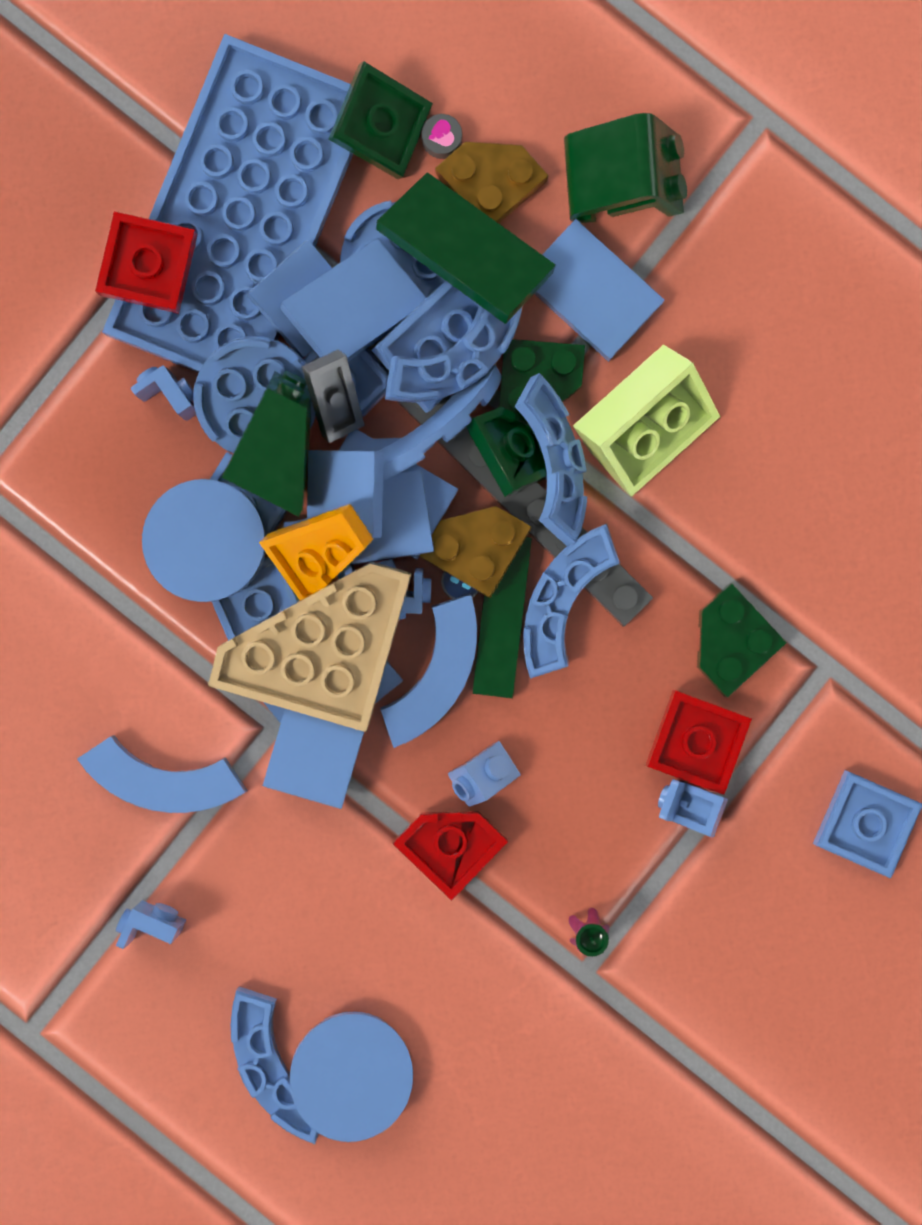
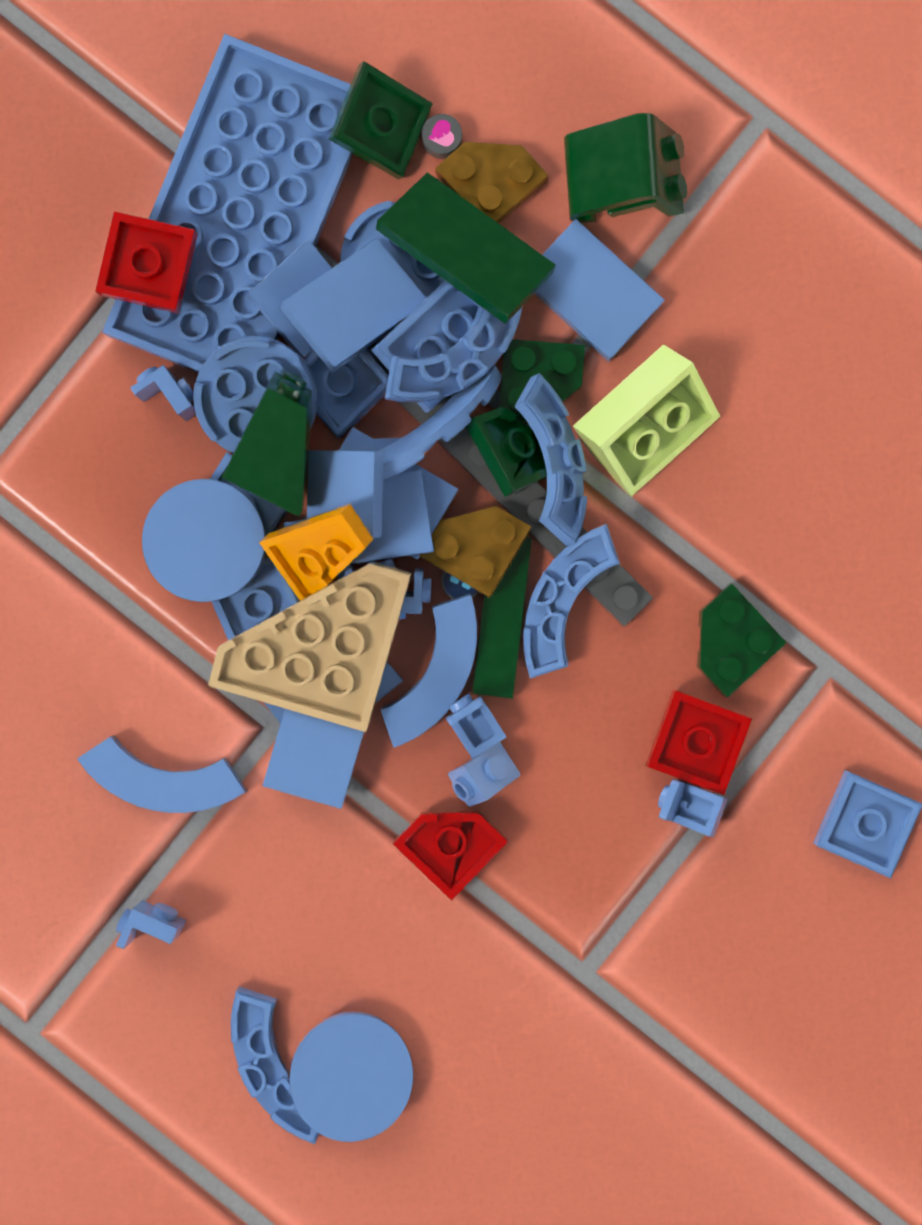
(333, 395): dark grey plate -> none
(474, 725): none -> medium blue bracket
(590, 936): dark green piece -> none

